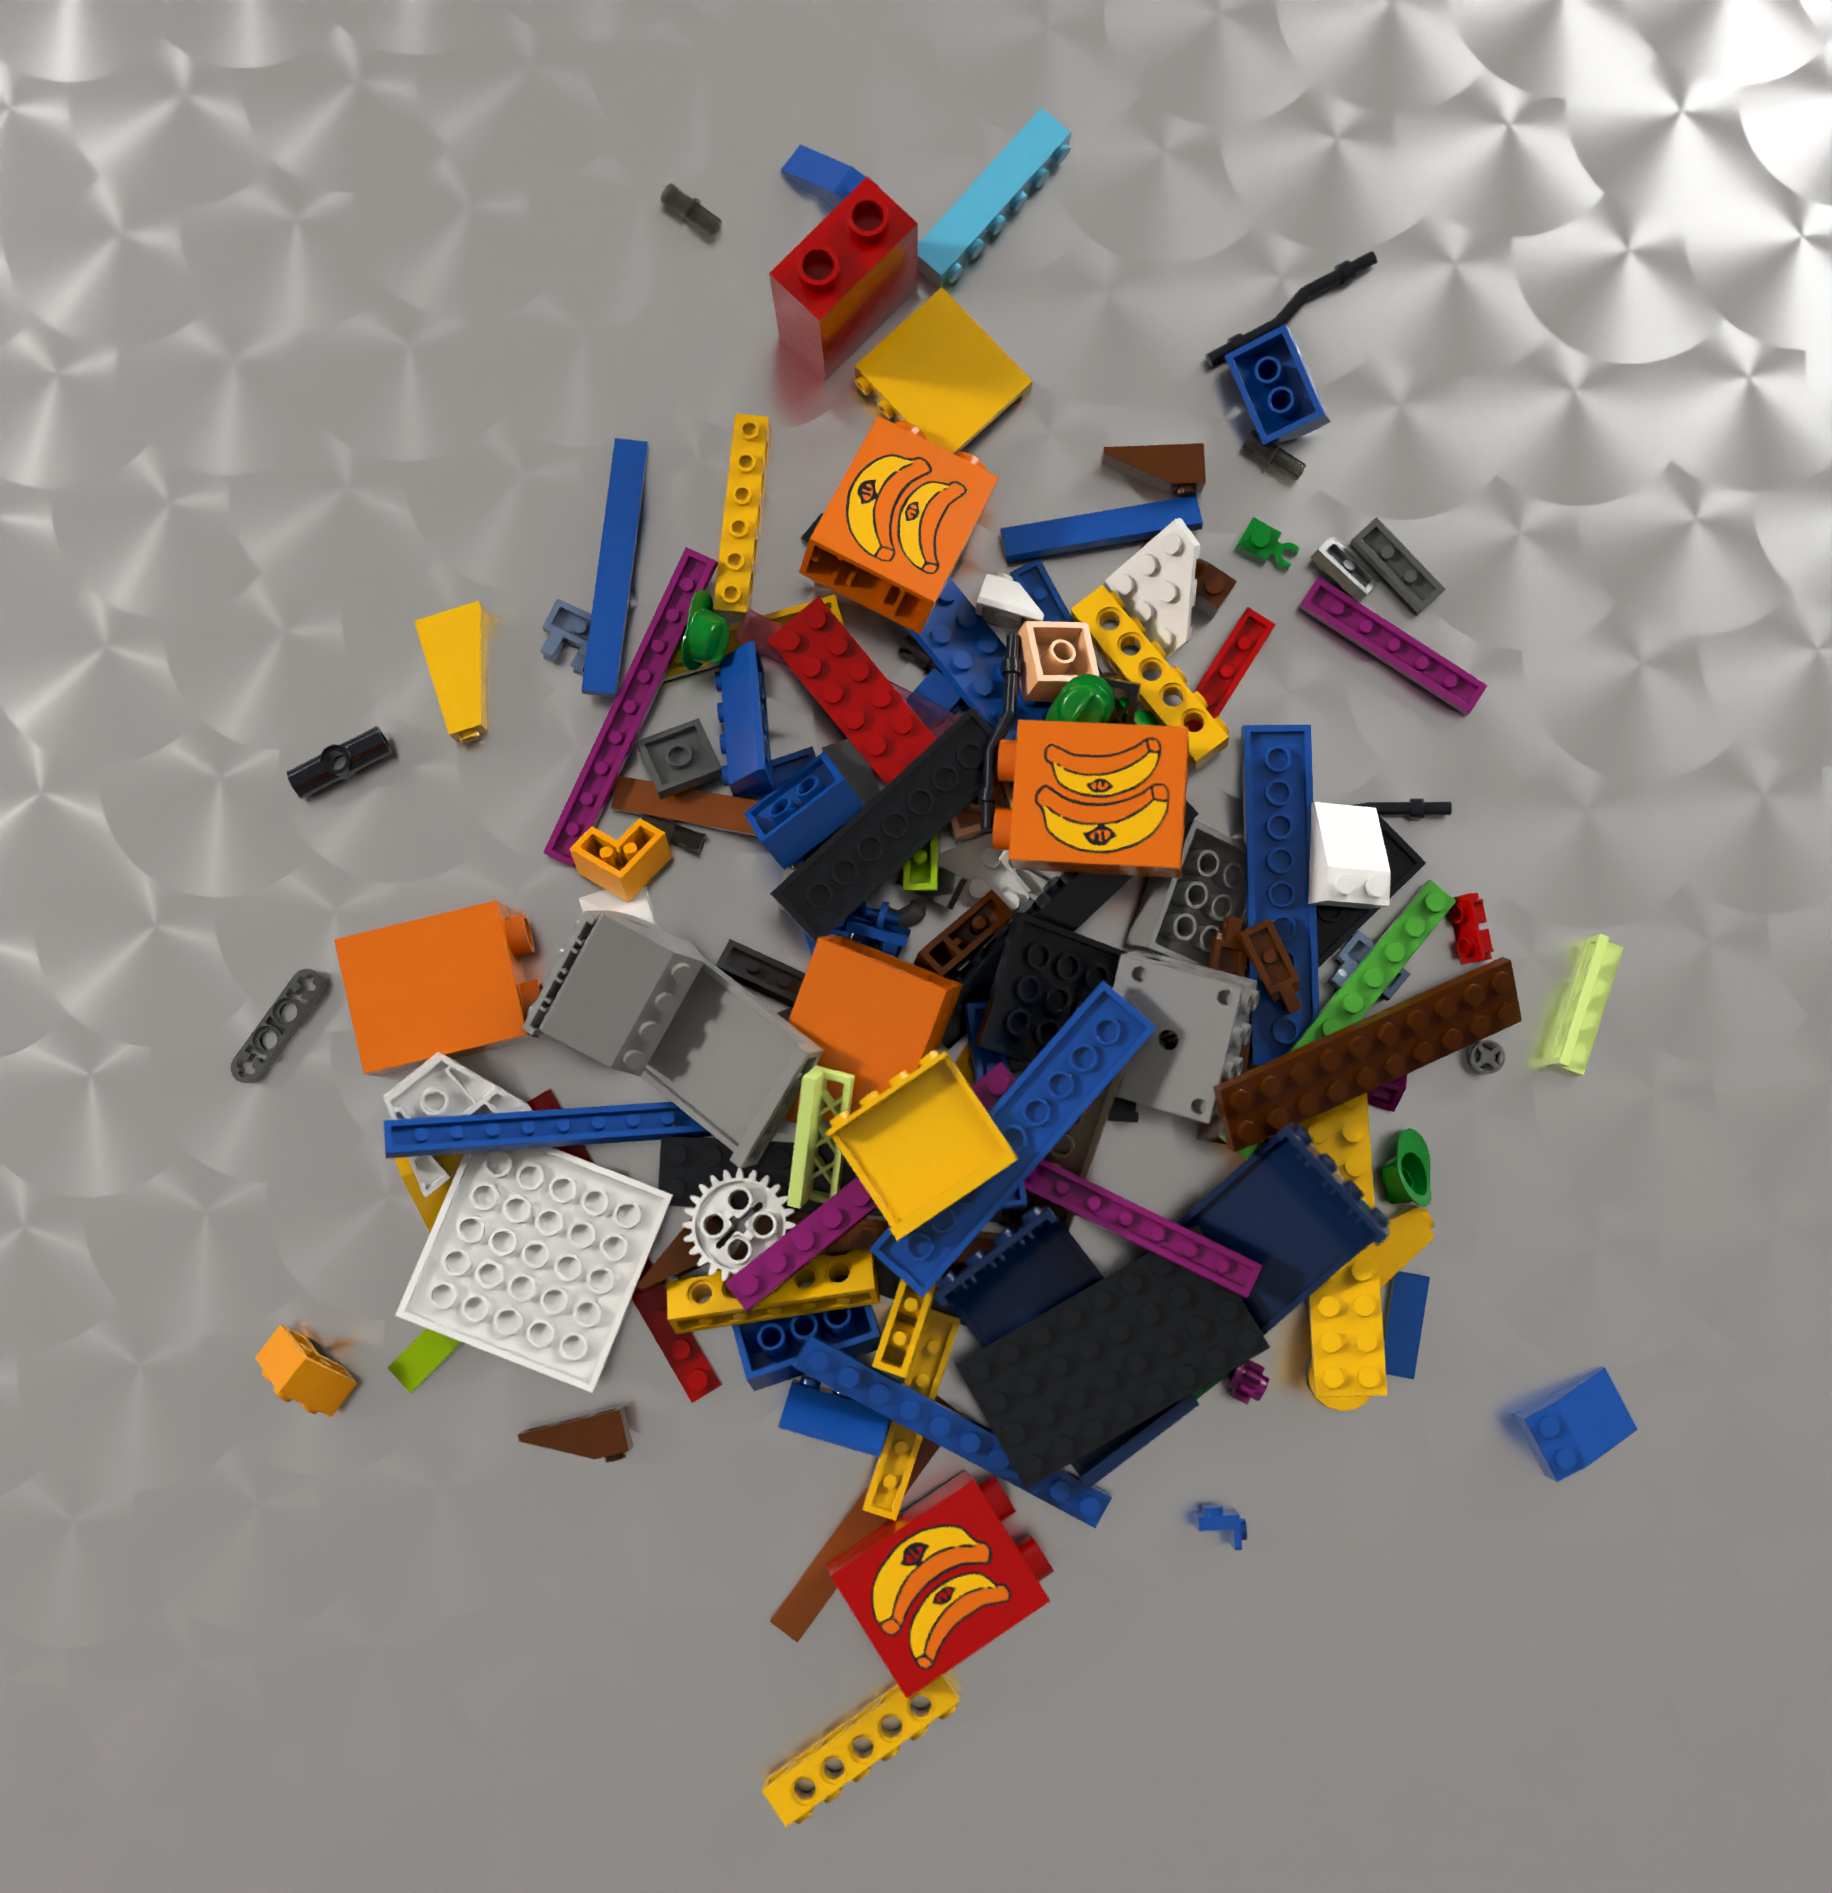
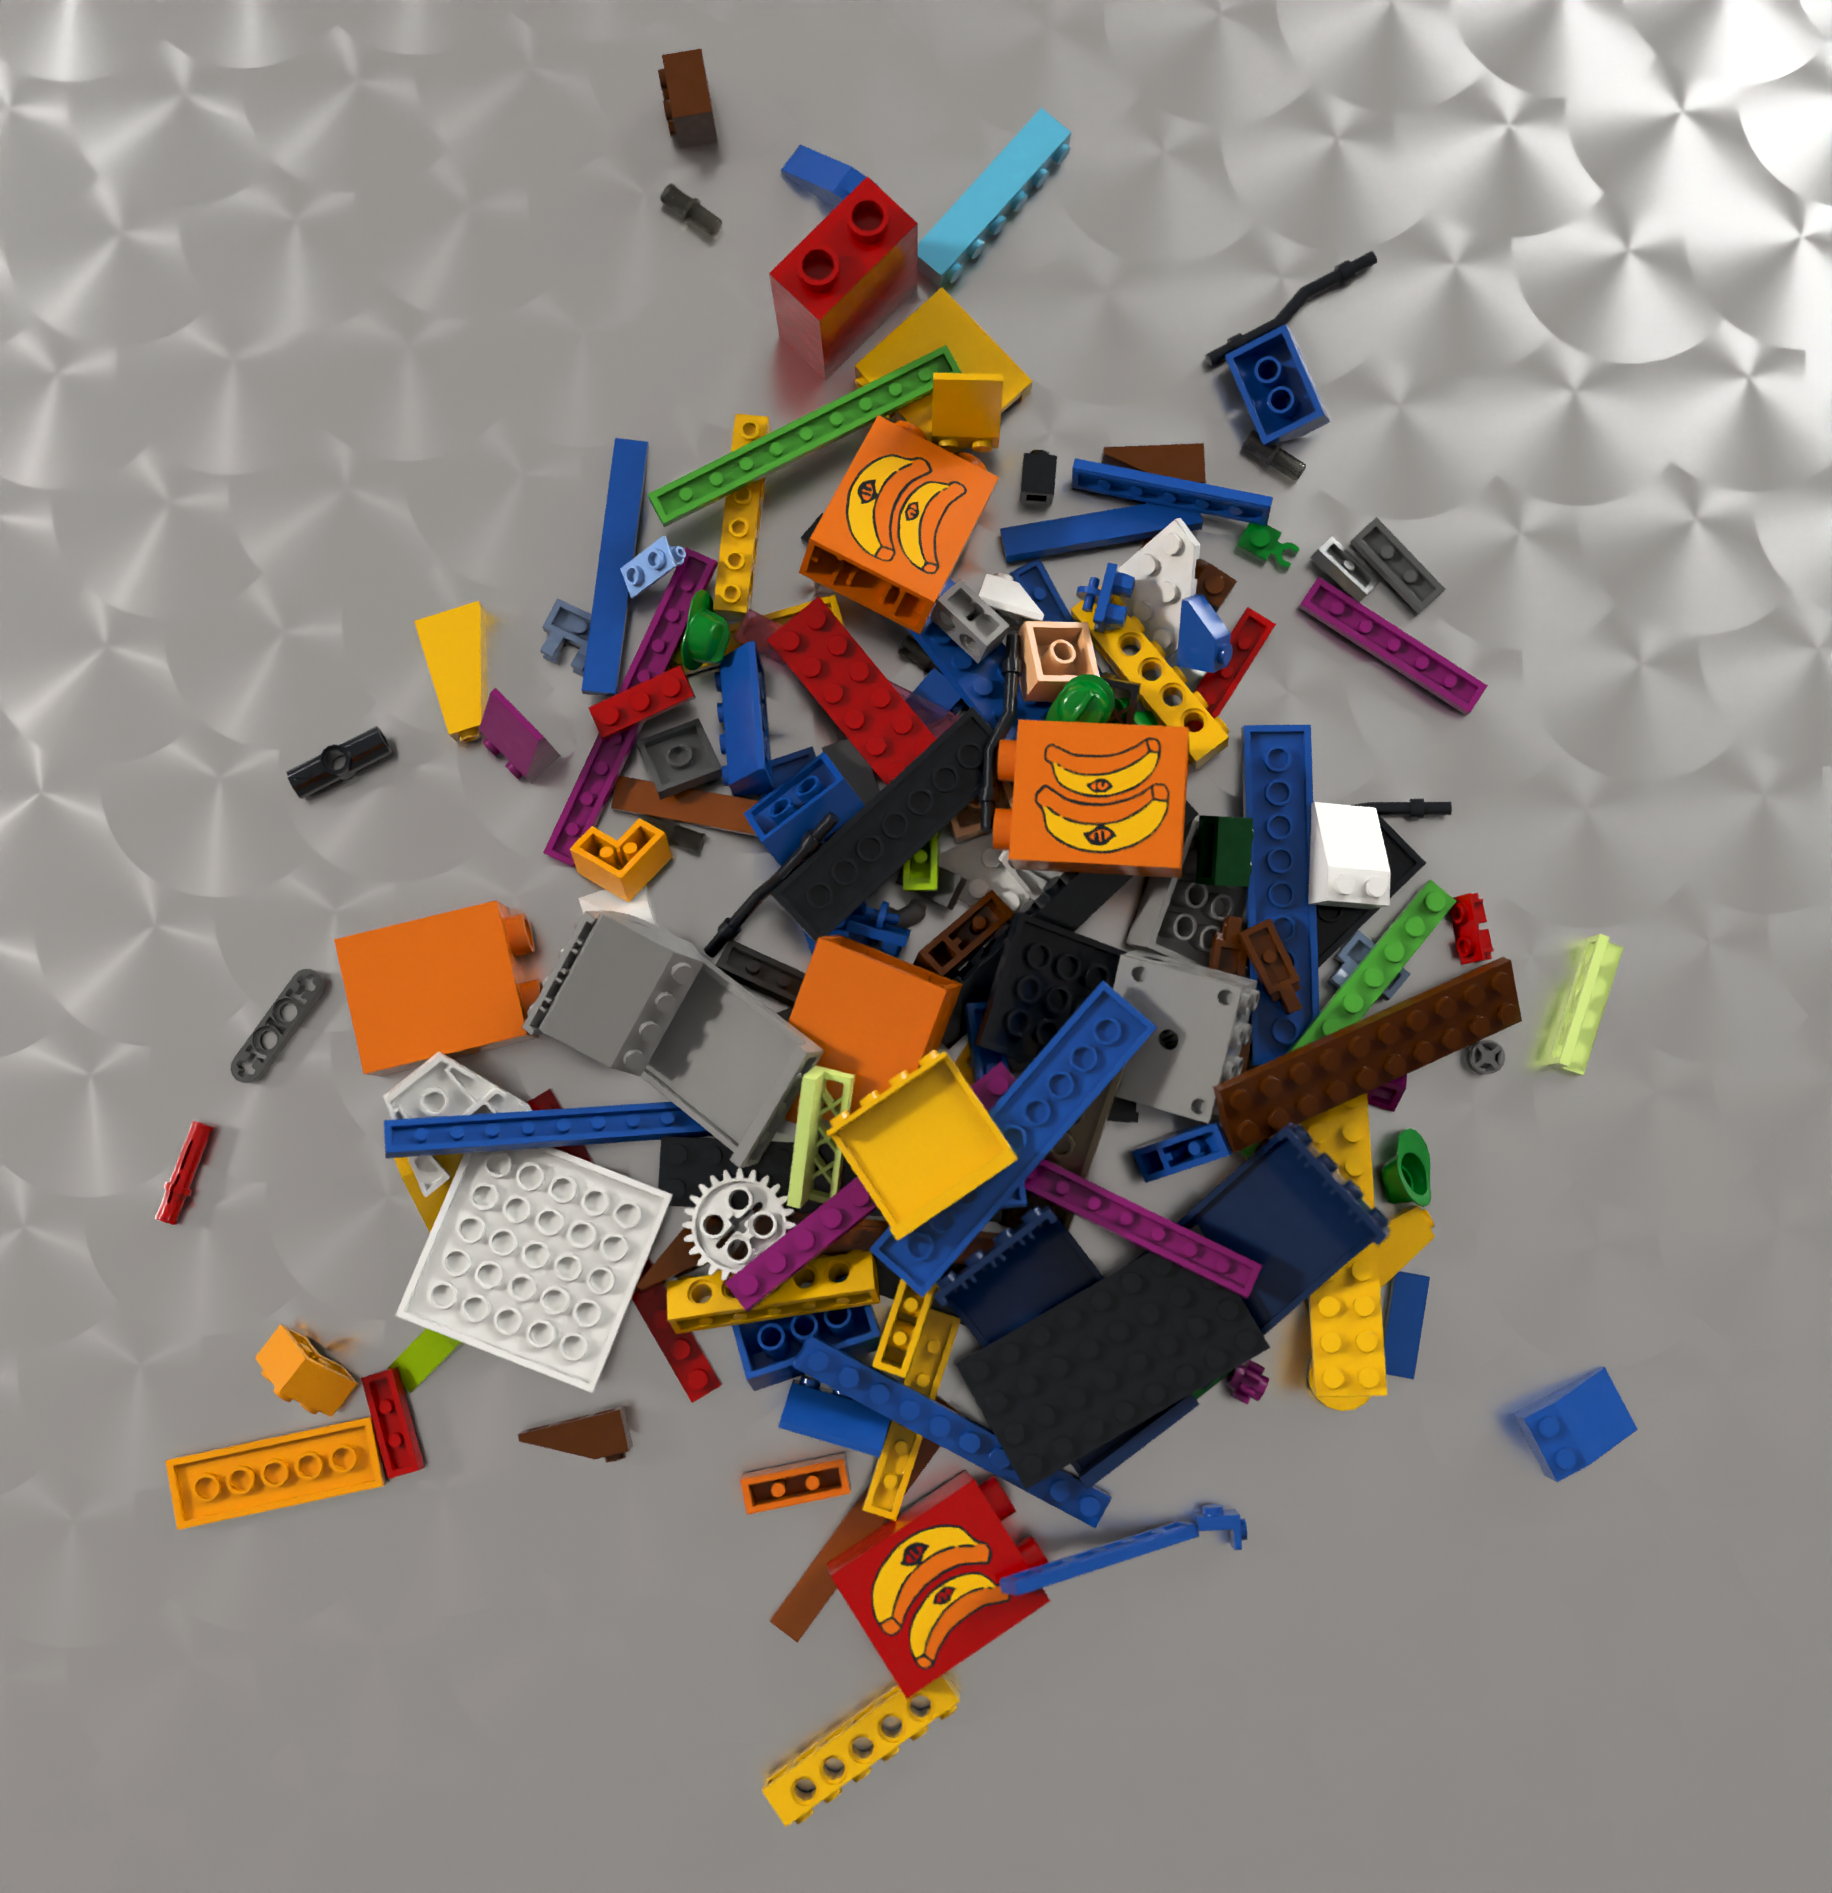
(179, 1185): none -> red pin
(275, 1472): none -> light orange plate
(392, 1422): none -> red plate
(515, 738): none -> magenta slope
(642, 702): none -> red plate
(651, 566): none -> light blue hinge
(687, 98): none -> reddish brown brick
(795, 1483): none -> orange brick
(800, 437): none -> bright green plate
(810, 843): none -> black bar
(966, 411): none -> yellow slope
(969, 621): none -> light grey brick
(1038, 477): none -> black brick
(1098, 1558): none -> blue tile
(1113, 584): none -> blue hips
(1171, 492): none -> blue tile
(1181, 1150): none -> blue slope
(1202, 637): none -> blue slope
(1224, 850): none -> dark green brick

